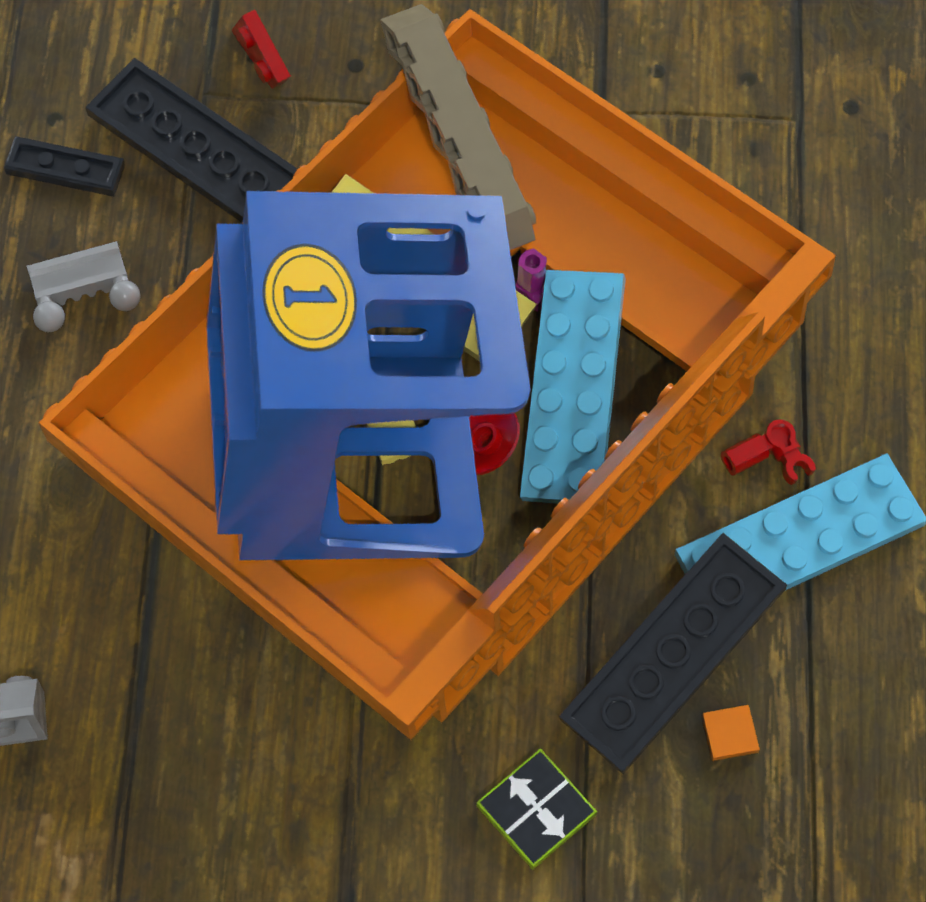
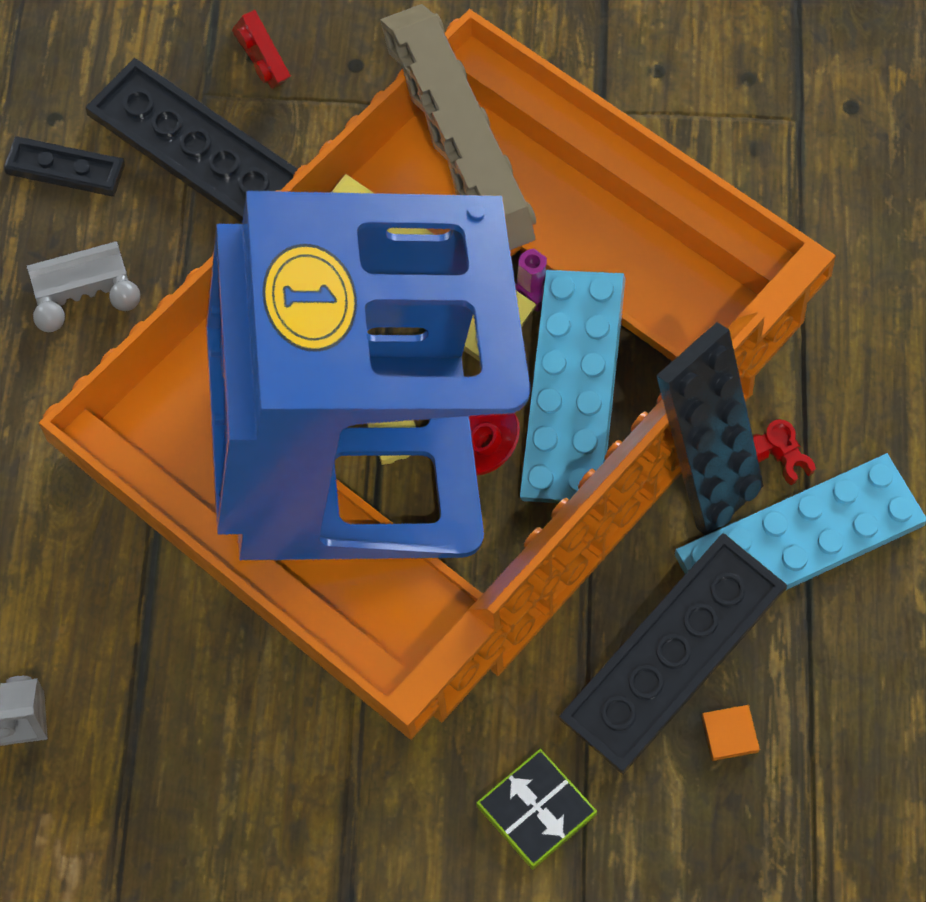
(711, 429): none -> black plate

